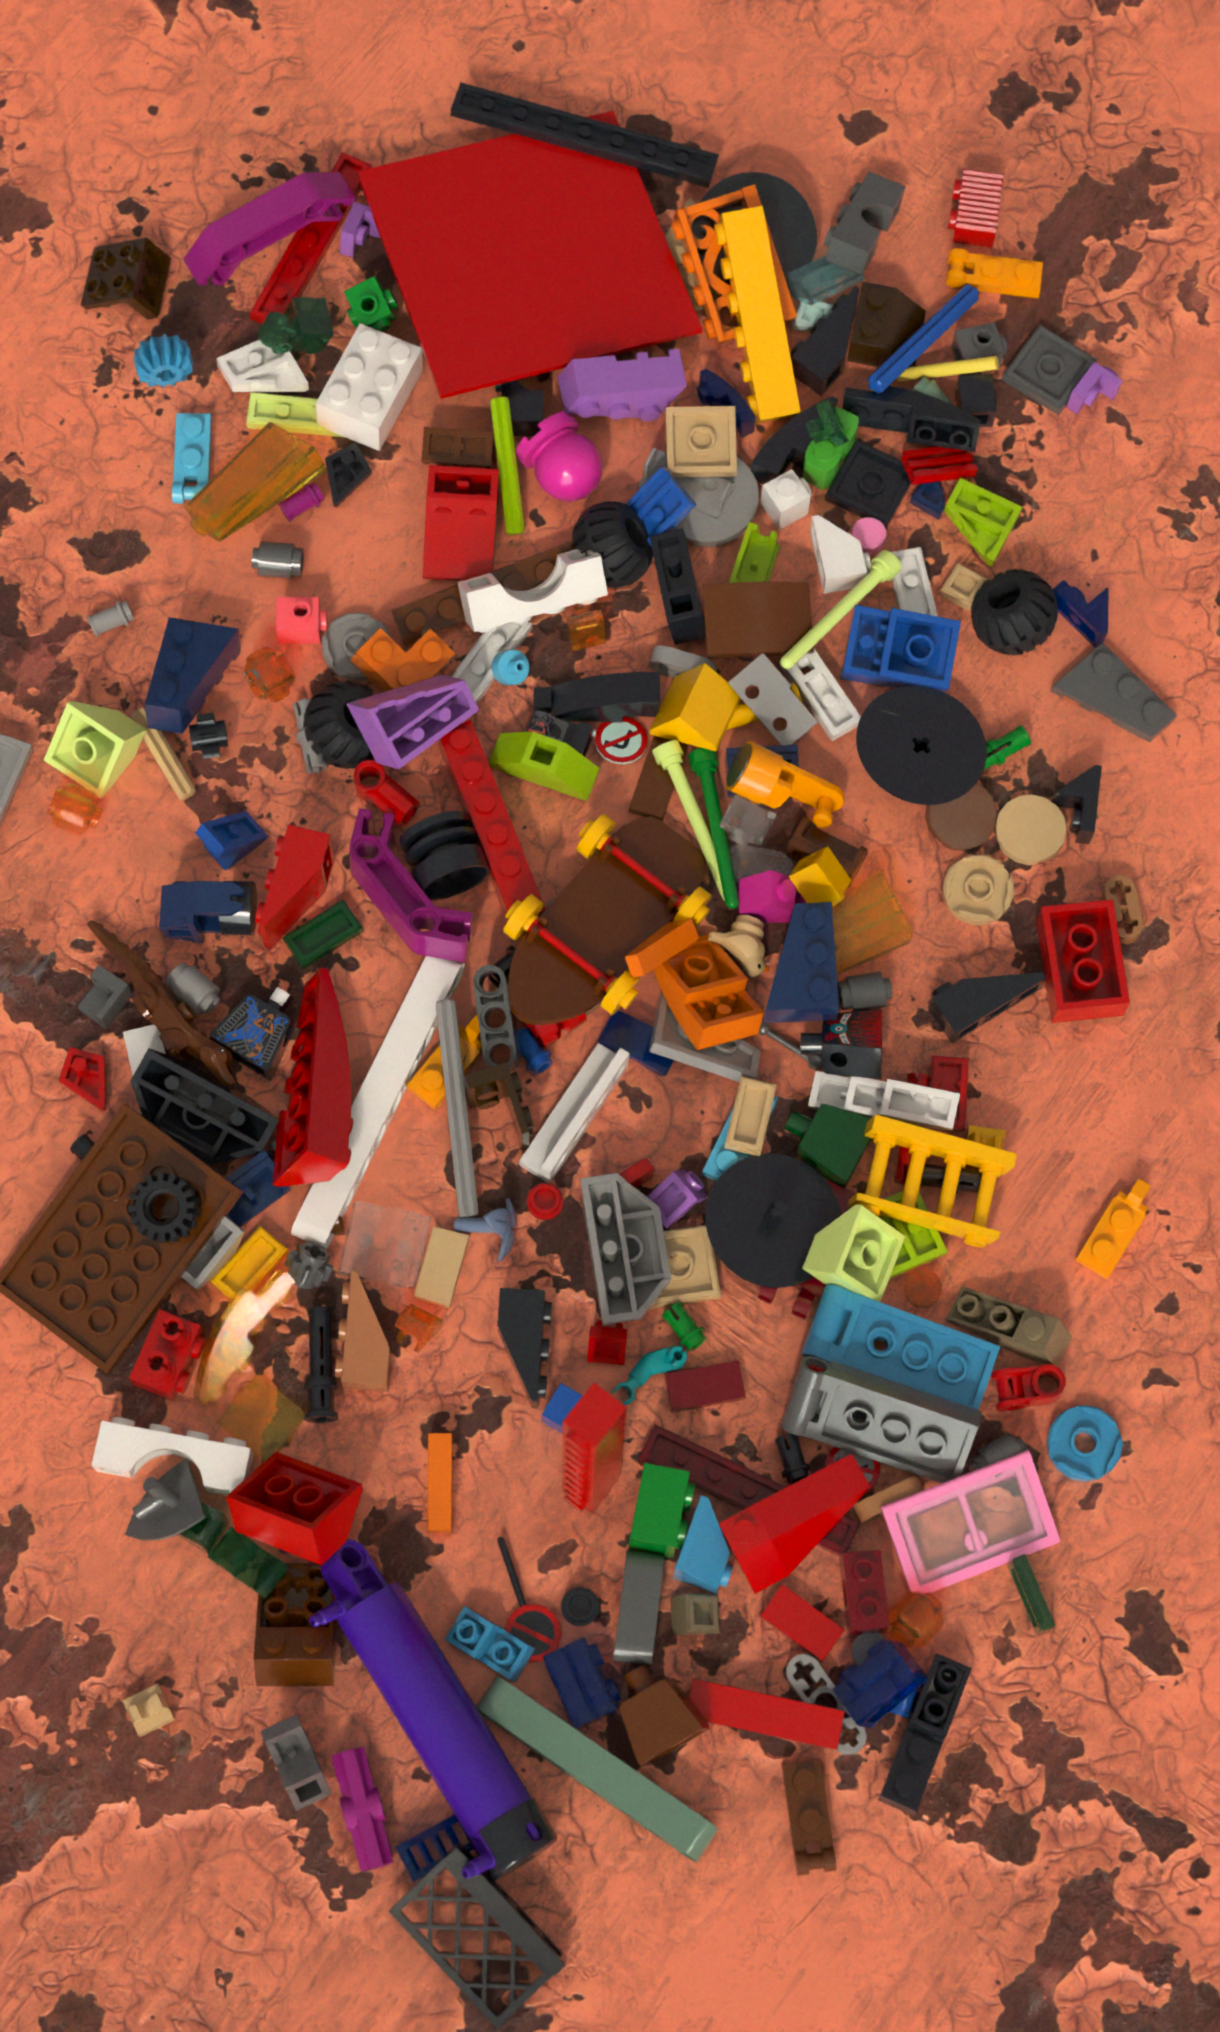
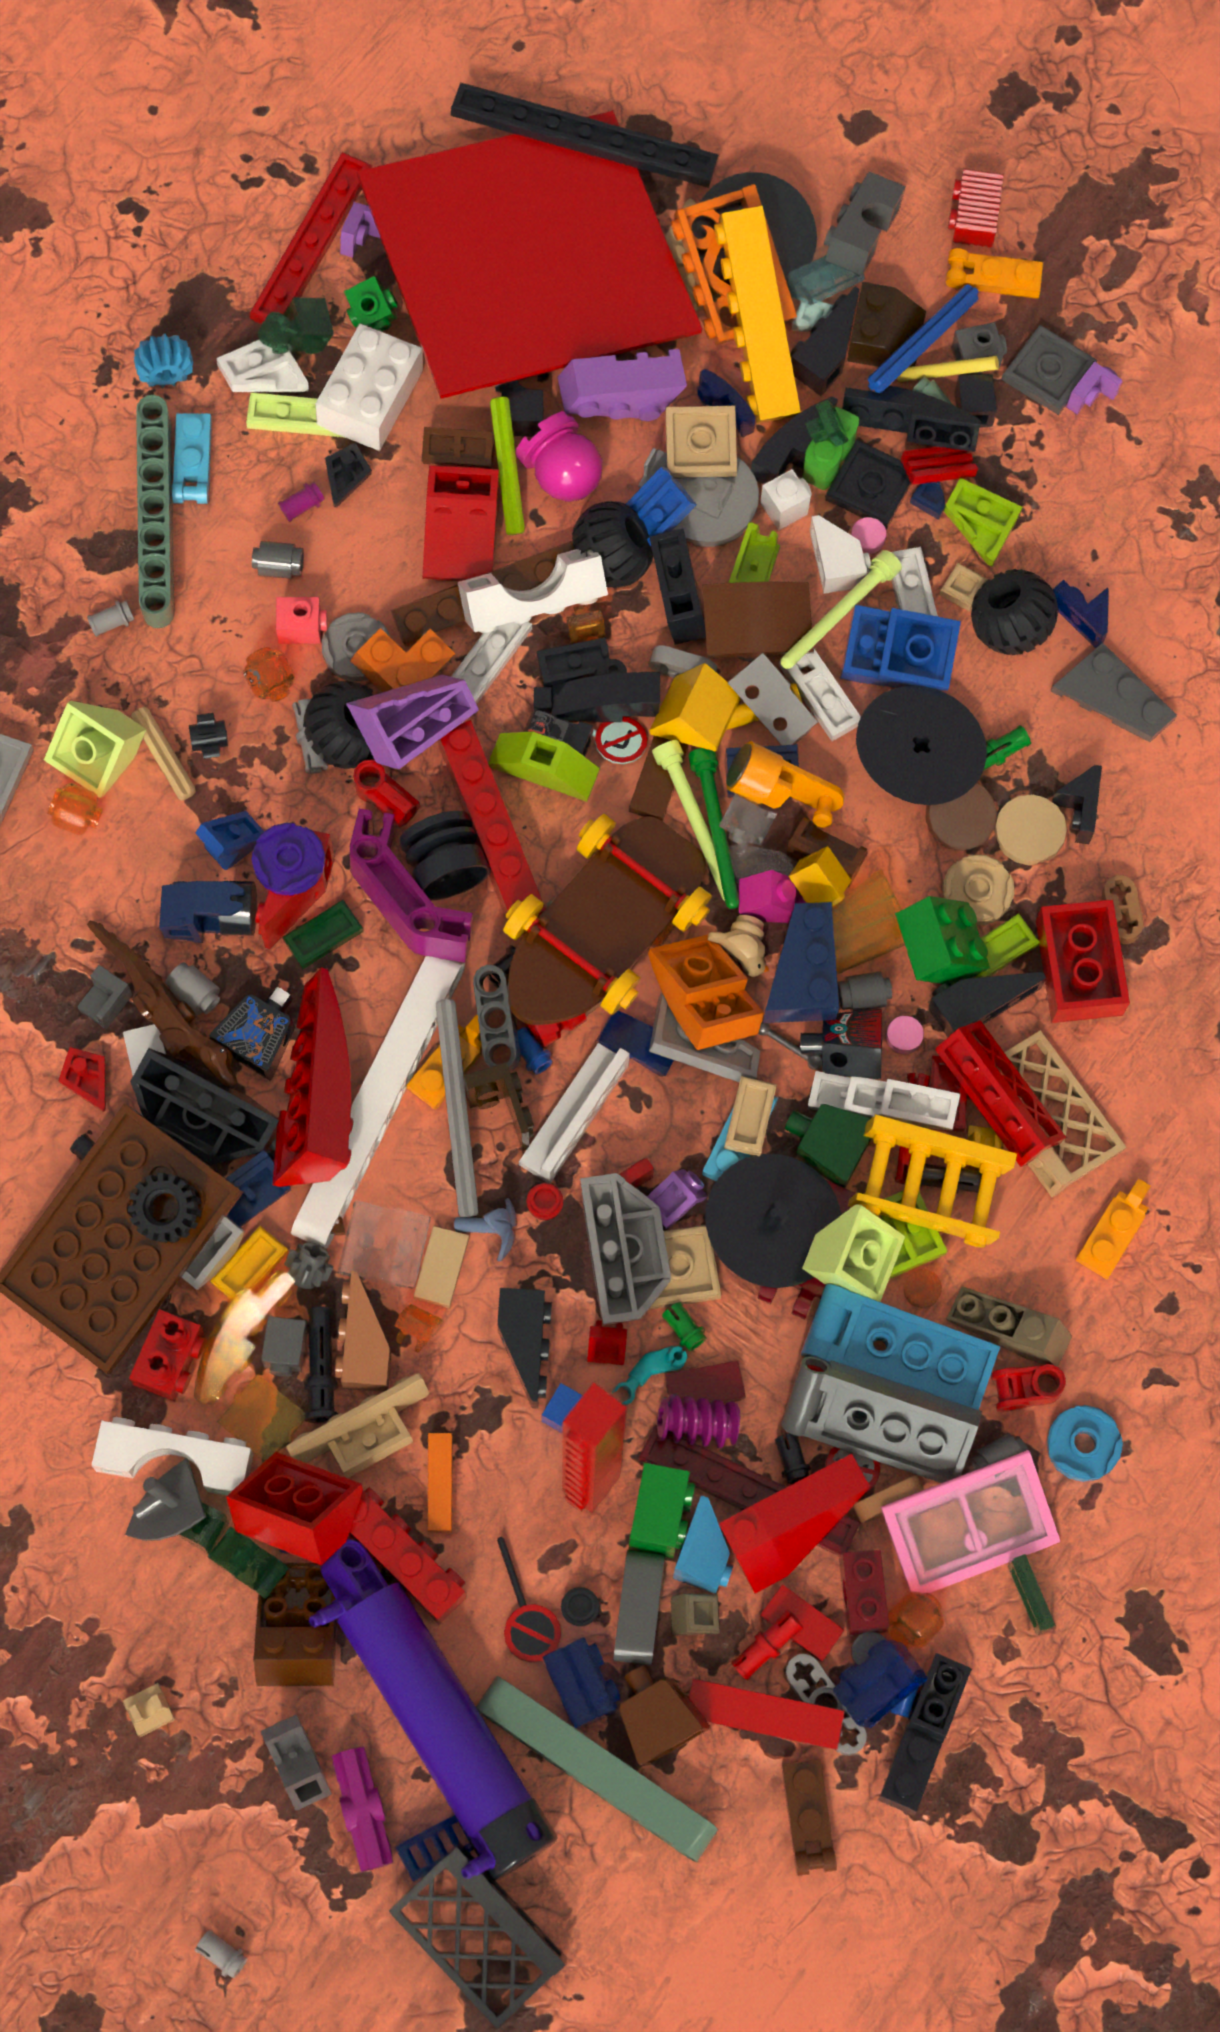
(128, 274): dark brown bracket -> none
(158, 525): none -> sand green beam
(186, 670): dark blue wedge -> none
(221, 1954): none -> light grey pin
(253, 482): clear yellow slope -> none
(264, 222): magenta piece -> none
(284, 1345): none -> dark grey brick
(288, 859): none -> dark purple tile
(364, 1432): none -> tan bracket
(405, 1560): none -> red brick
(490, 1644): dark azure slope -> none
(510, 667): medium azure tile -> none
(577, 662): none -> black hinge
(661, 946): orange piece -> none
(698, 1419): none -> magenta piece
(767, 1644): none -> red pin
(904, 1034): none -> bright pink tile
(942, 940): none -> green brick
(997, 1093): none -> red fence
(1007, 944): none -> lime tile
(1049, 1164): none -> tan fence

